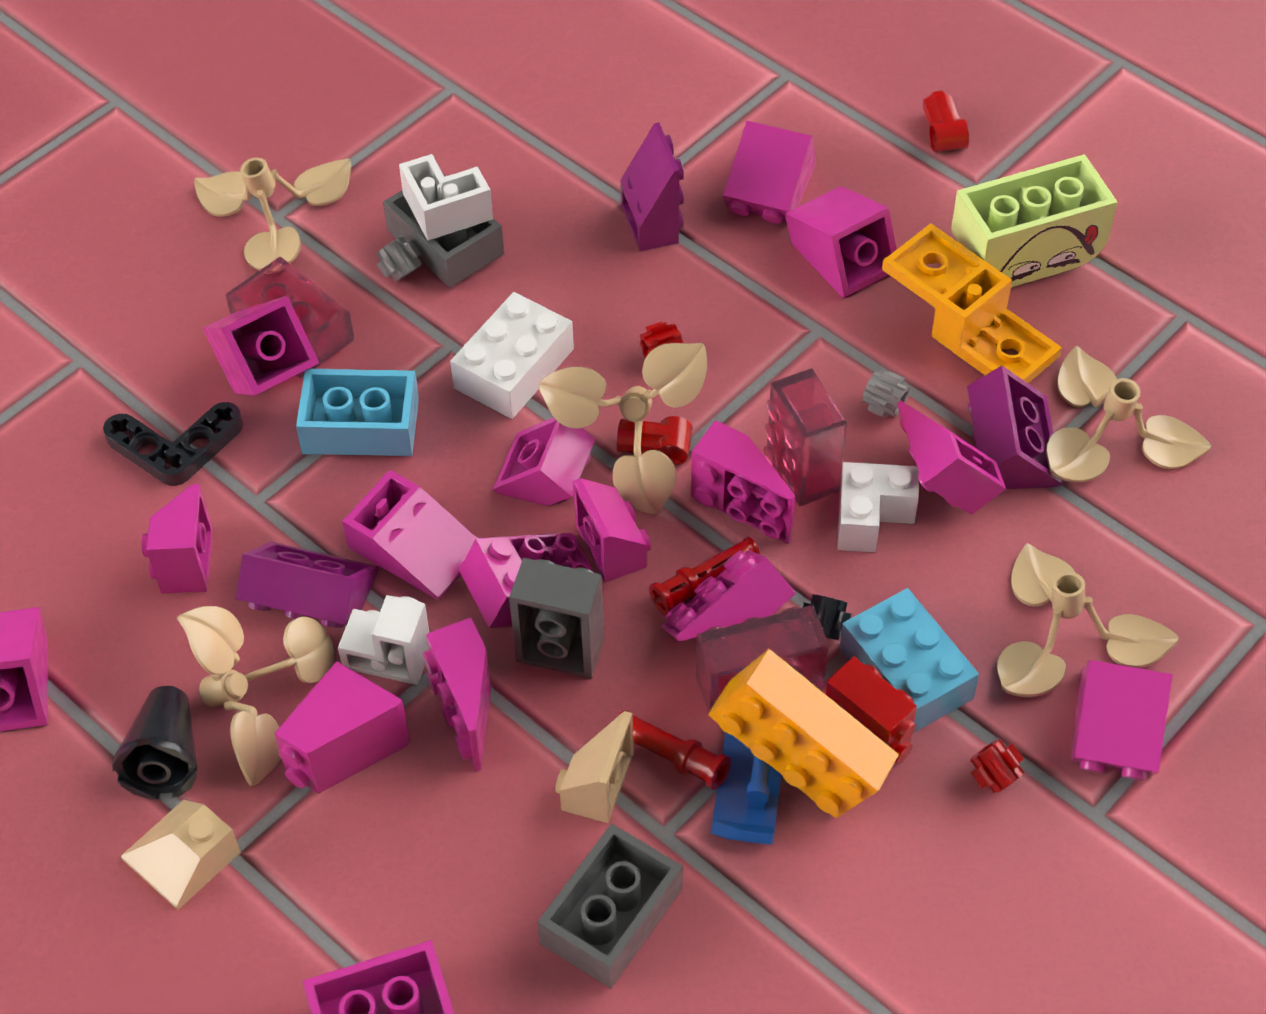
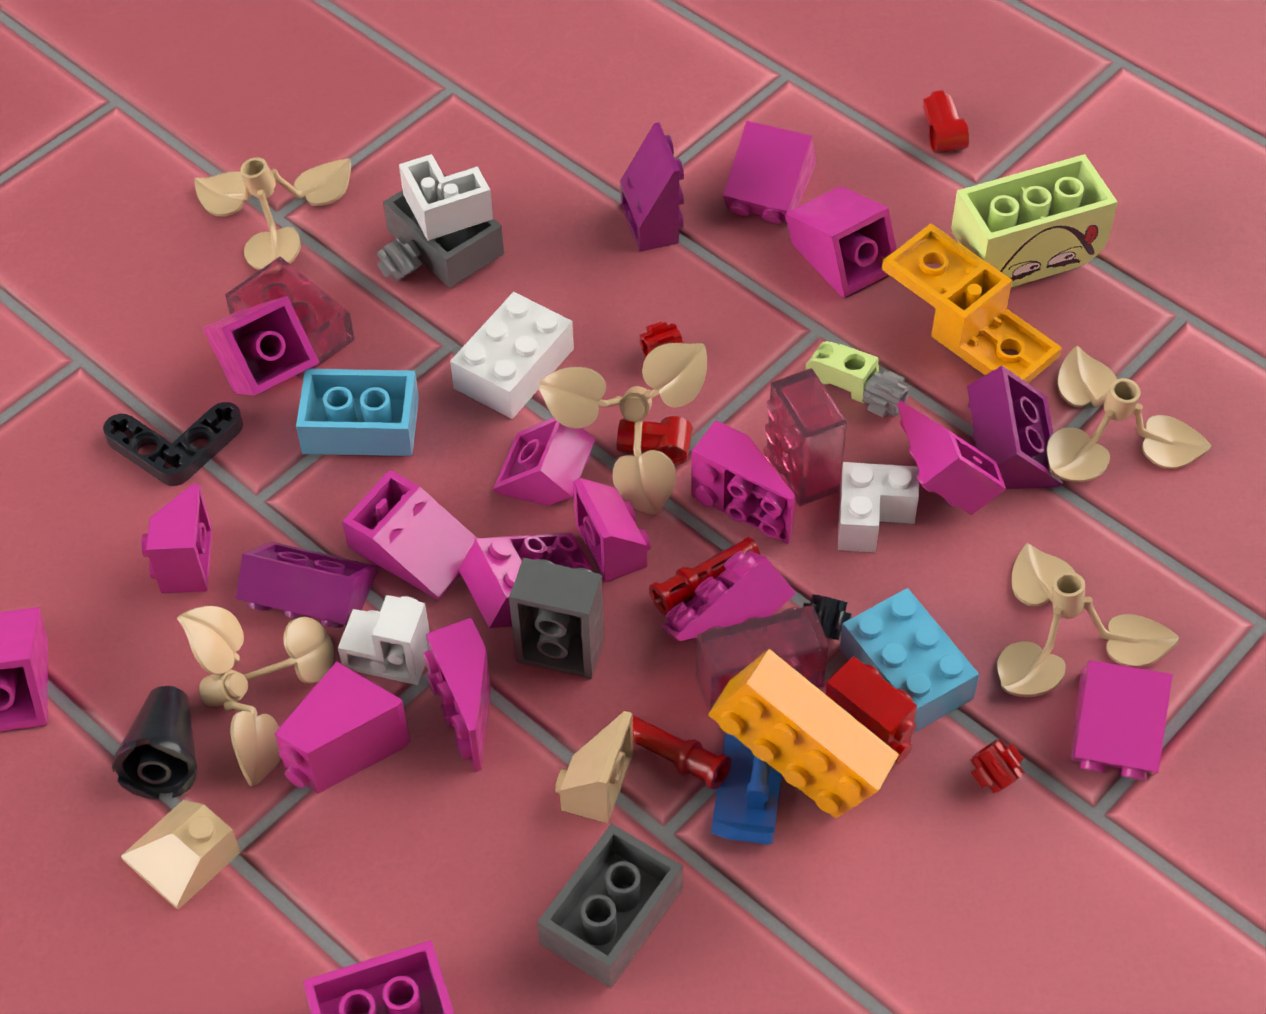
(843, 367): none -> yellowish green leg

